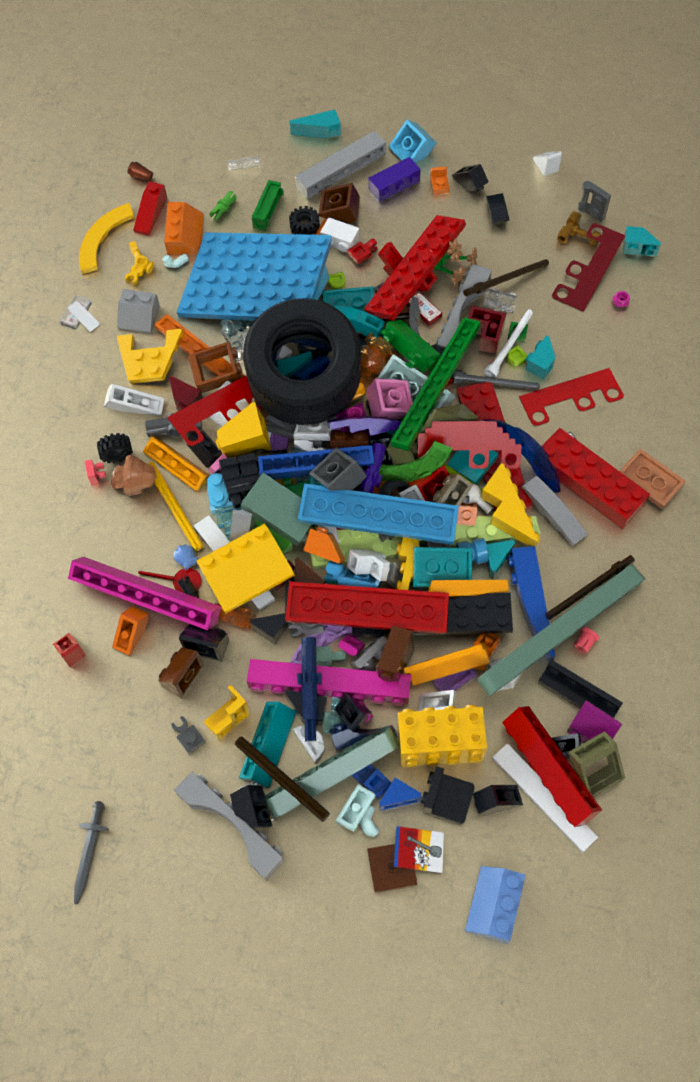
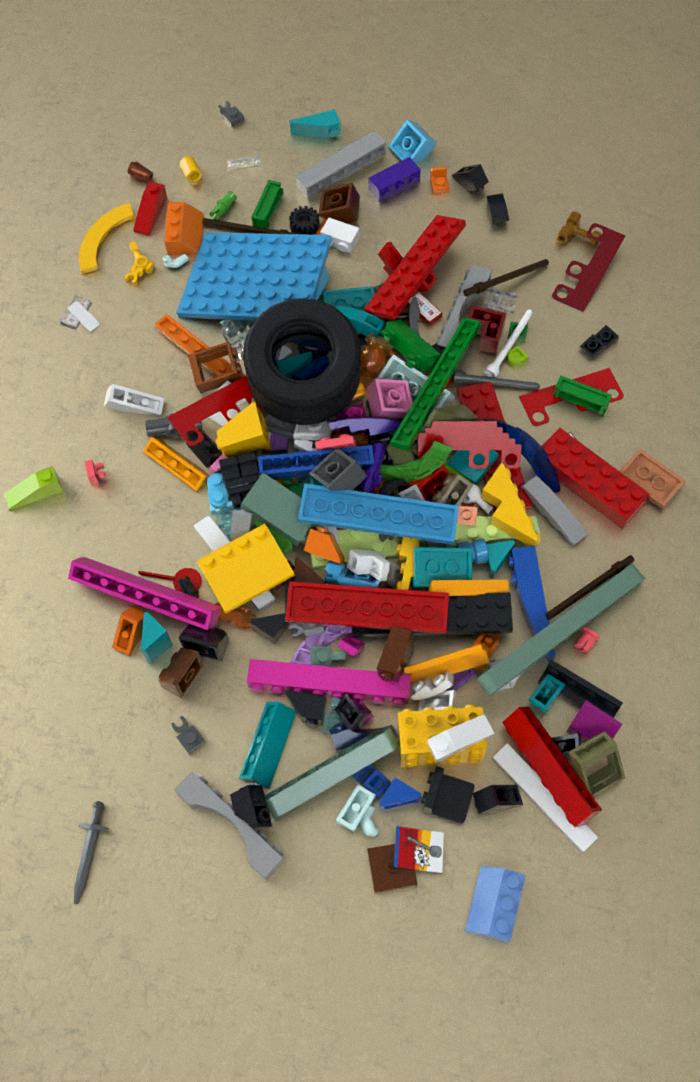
(34, 488): none -> lime slope
(69, 649): red slope -> none
(114, 448): black tyre -> none
(133, 476): nougat head -> none
(137, 311): light grey slope -> none
(148, 363): yellow wing -> none
(154, 639): none -> teal slope
(177, 510): yellow axle -> none
(184, 393): dark red slope -> none
(185, 556): medium blue animal -> none
(190, 169): none -> yellow brick
(228, 715): yellow panel -> none
(231, 115): none -> dark grey plate
(246, 228): none -> dark brown bar
(282, 779): dark brown axle -> none
(309, 679): dark blue piece -> none
(314, 749): white tile -> none
(336, 281): lime tile -> none
(343, 441): none -> coral plate
(361, 251): red plate -> none
(364, 659): light grey tile -> none
(427, 688): none -> white slope
(456, 255): medium nougat plant -> none
(459, 738): none -> white slope
(542, 359): teal slope -> none
(546, 693): none -> teal slope
(548, 162): white slope -> none
(582, 395): none -> green container
(599, 201): dark grey plate -> none
(600, 342): none -> black slope
(621, 295): dark pink plate -> none
(640, 242): teal slope -> none

